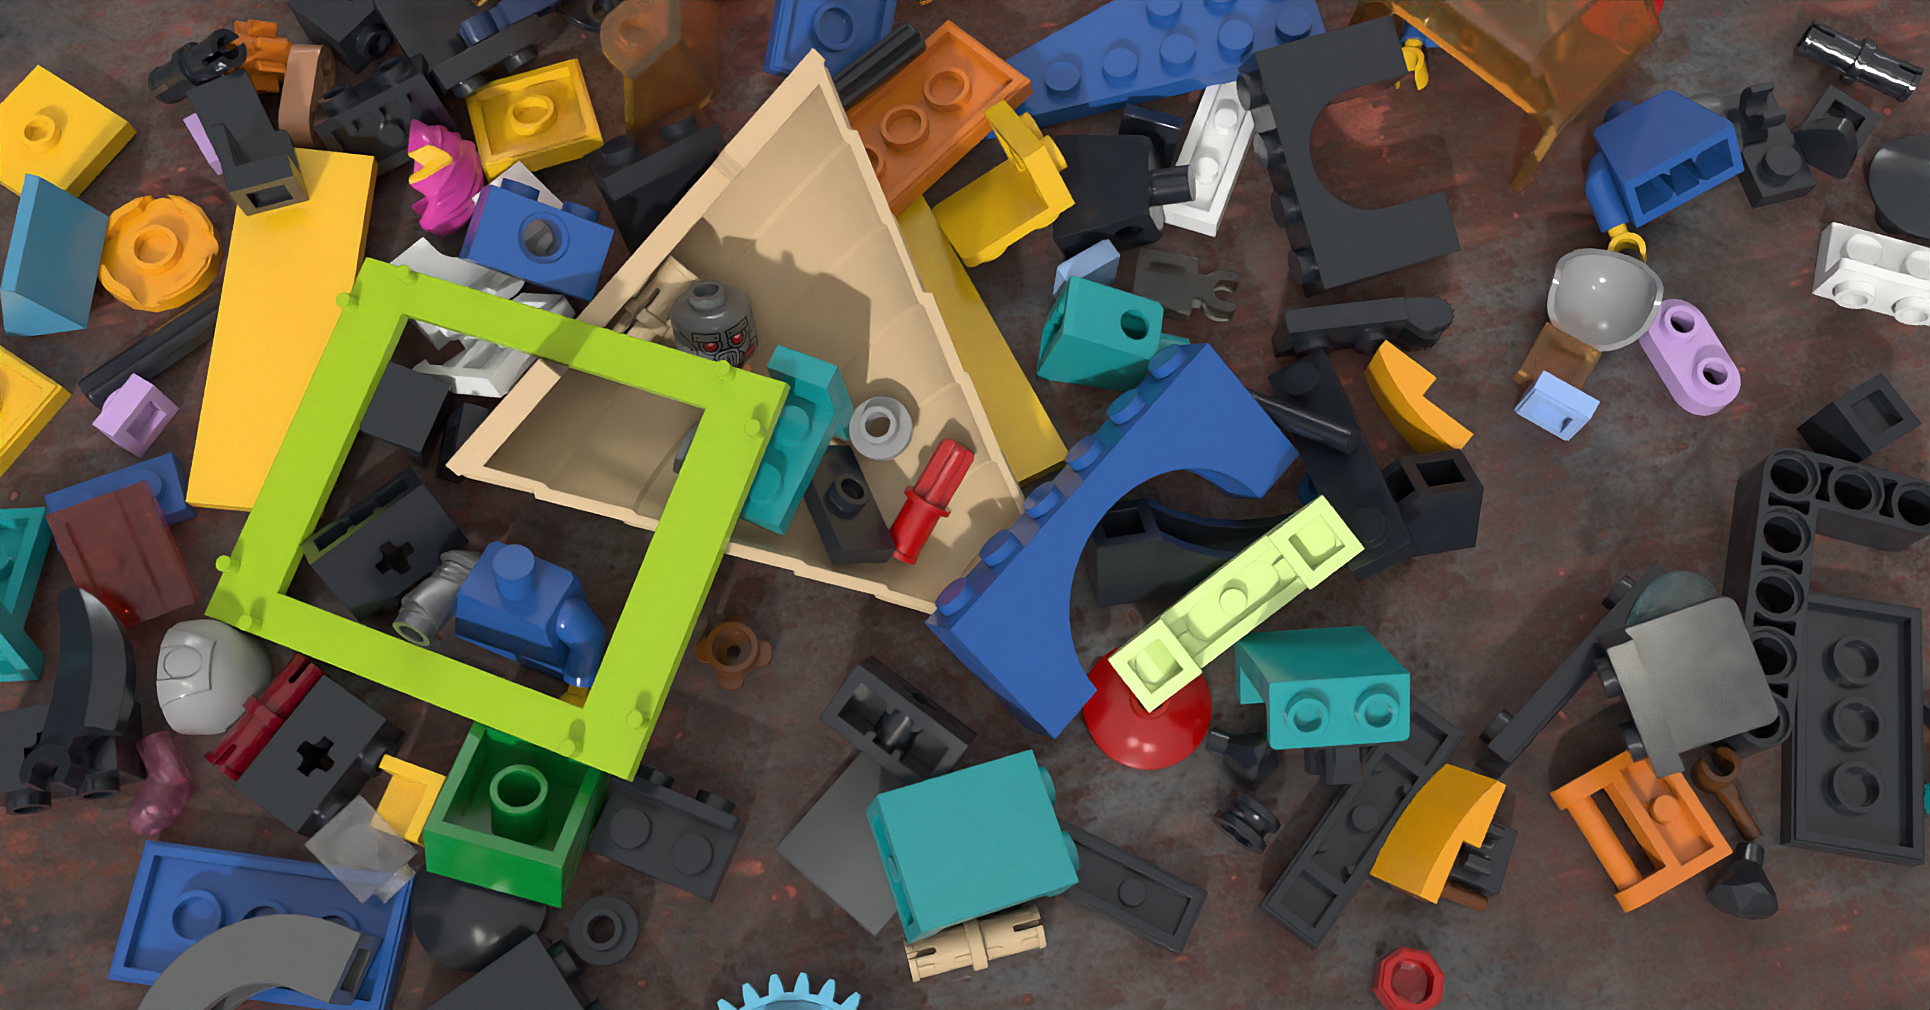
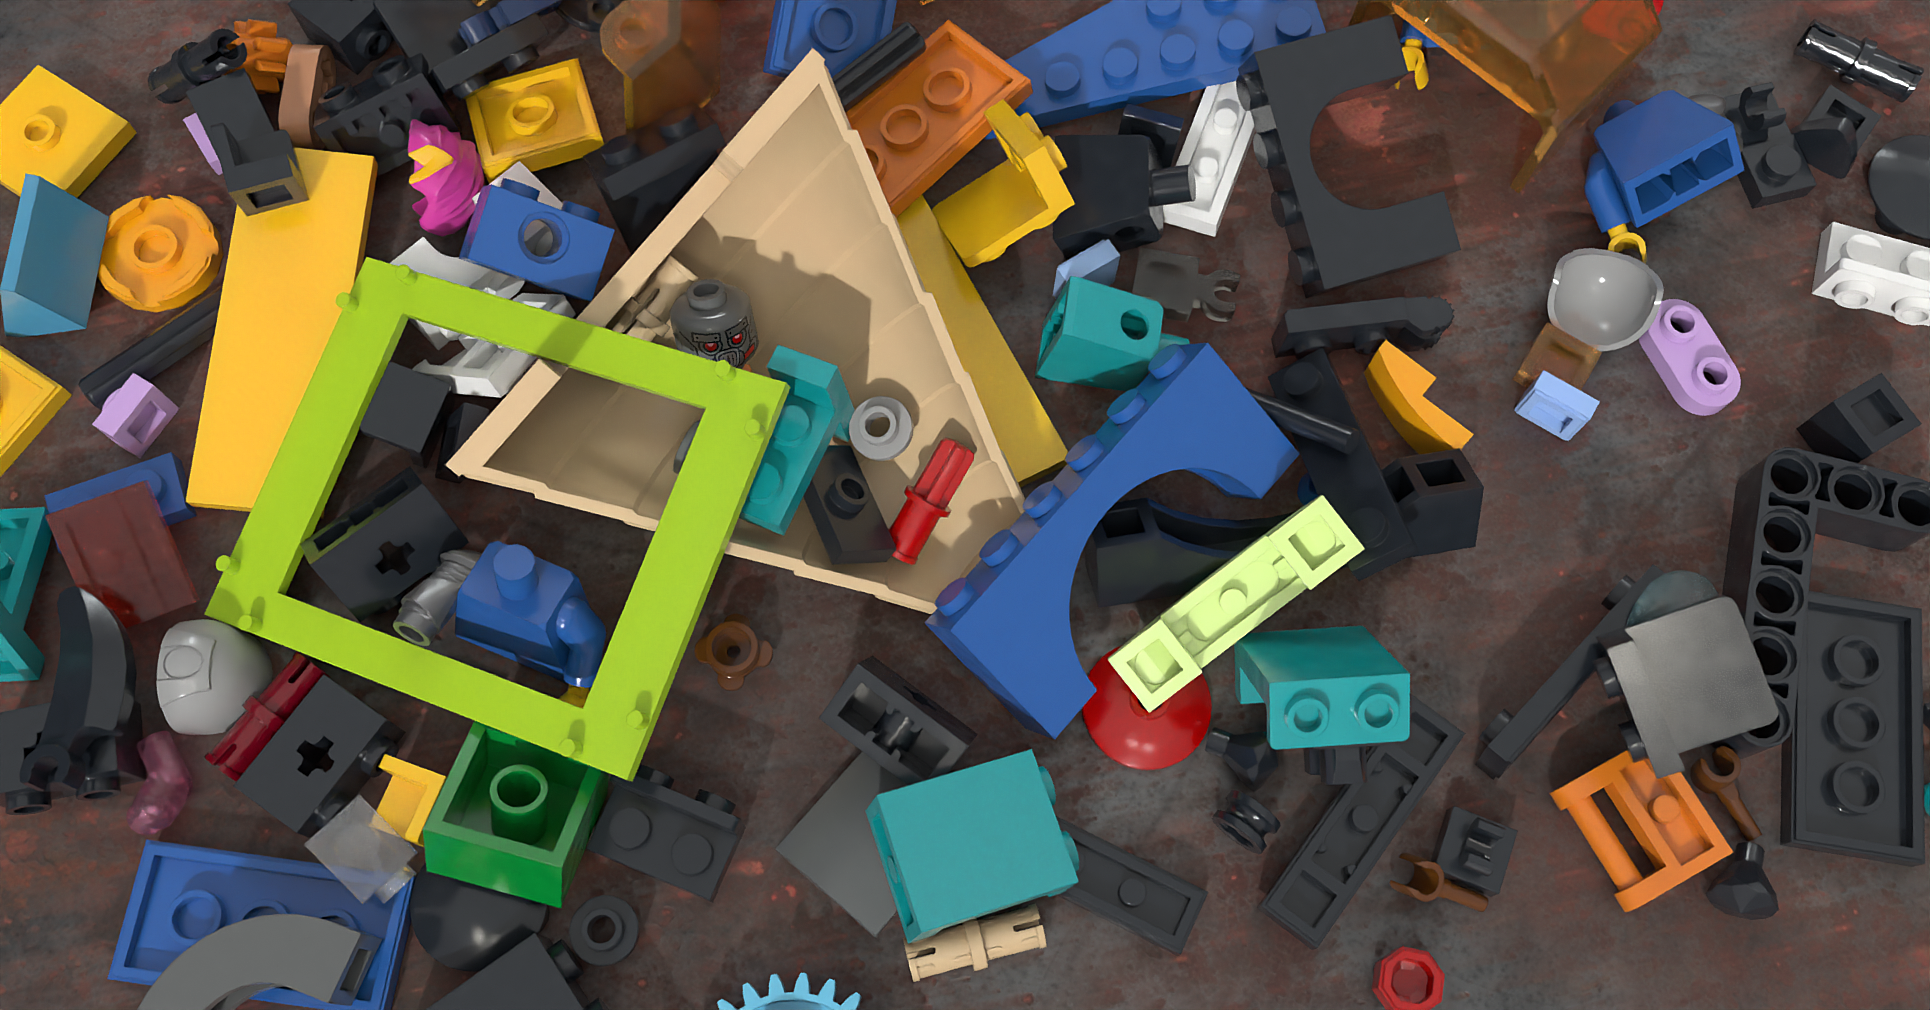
(1429, 833): light orange slope -> none

